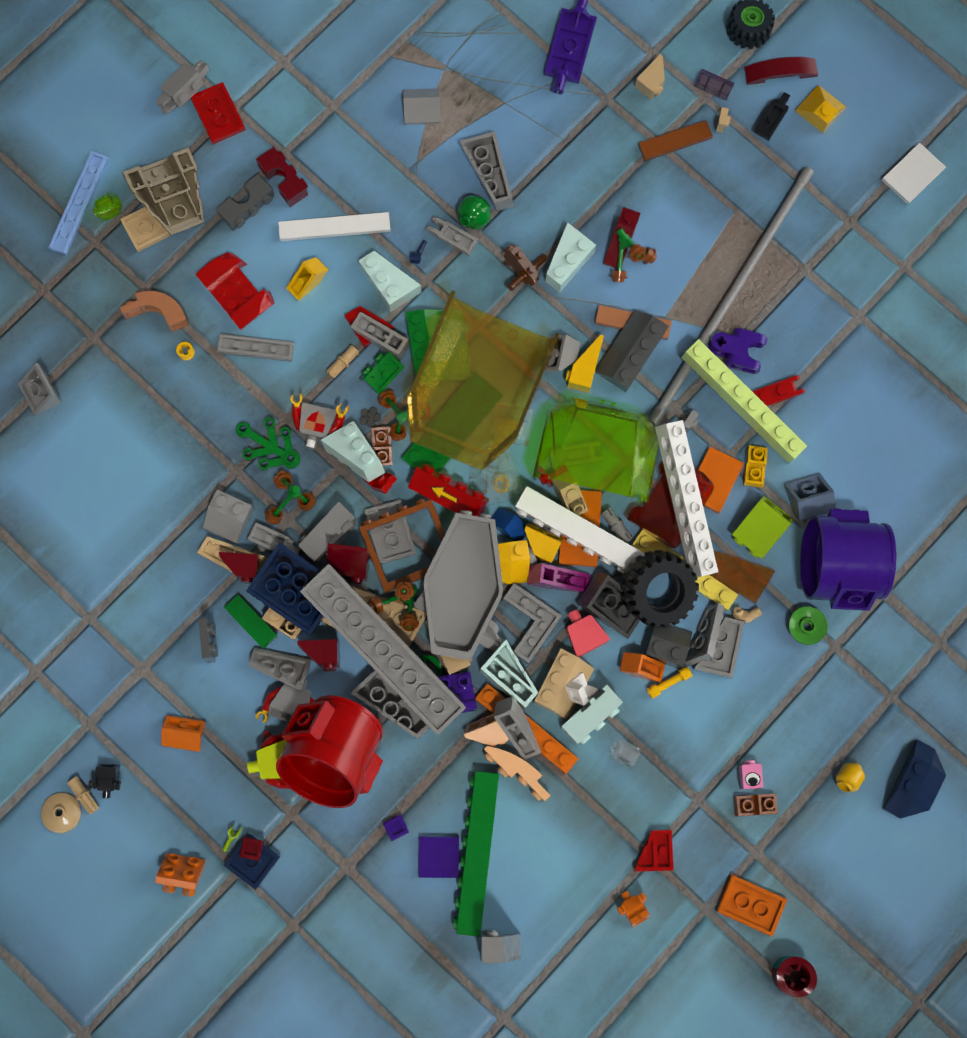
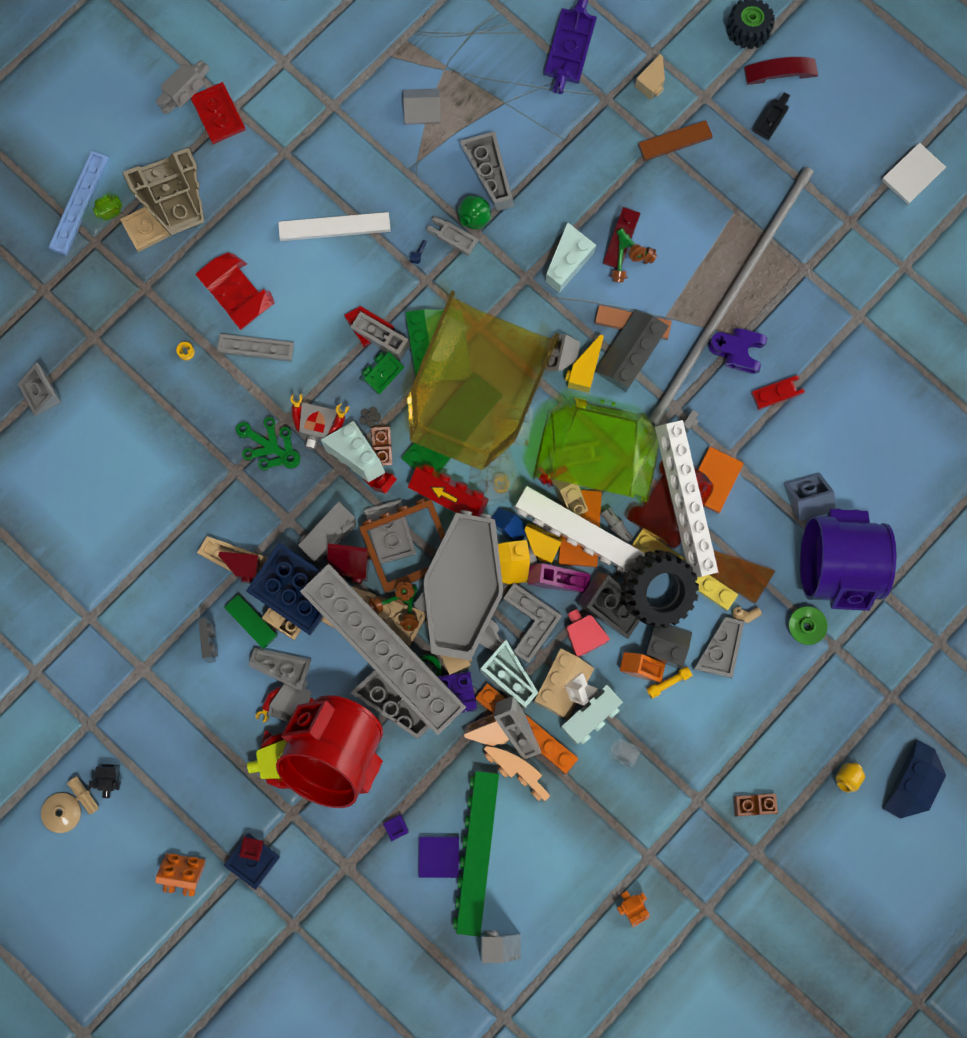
(156, 302): nougat arch -> none
(182, 733): orange panel -> none
(227, 516): light grey slope -> none
(231, 836): lime hand -> none
(236, 214): dark grey arch -> none
(269, 538): light grey hinge -> none
(273, 164): dark red arch -> none
(305, 500): dark orange plant -> none
(307, 278): yellow slope -> none
(322, 652): dark red slope -> none
(342, 361): tan axle -> none
(388, 281): light aqua wedge -> none
(397, 430): dark orange plant -> none
(525, 270): reddish brown piece -> none
(657, 852): red wing -> none
(704, 645): light grey wing -> none
(714, 84): clear purple tile -> none
(723, 120): tan plate -> none
(744, 401): yellowish green brick -> none
(750, 775): bright pink brick -> none
(751, 905): orange tile -> none
(755, 466): yellow slope -> none
(762, 527): lime slope -> none
(794, 976): dark red hat -> none
(820, 108): yellow slope -> none

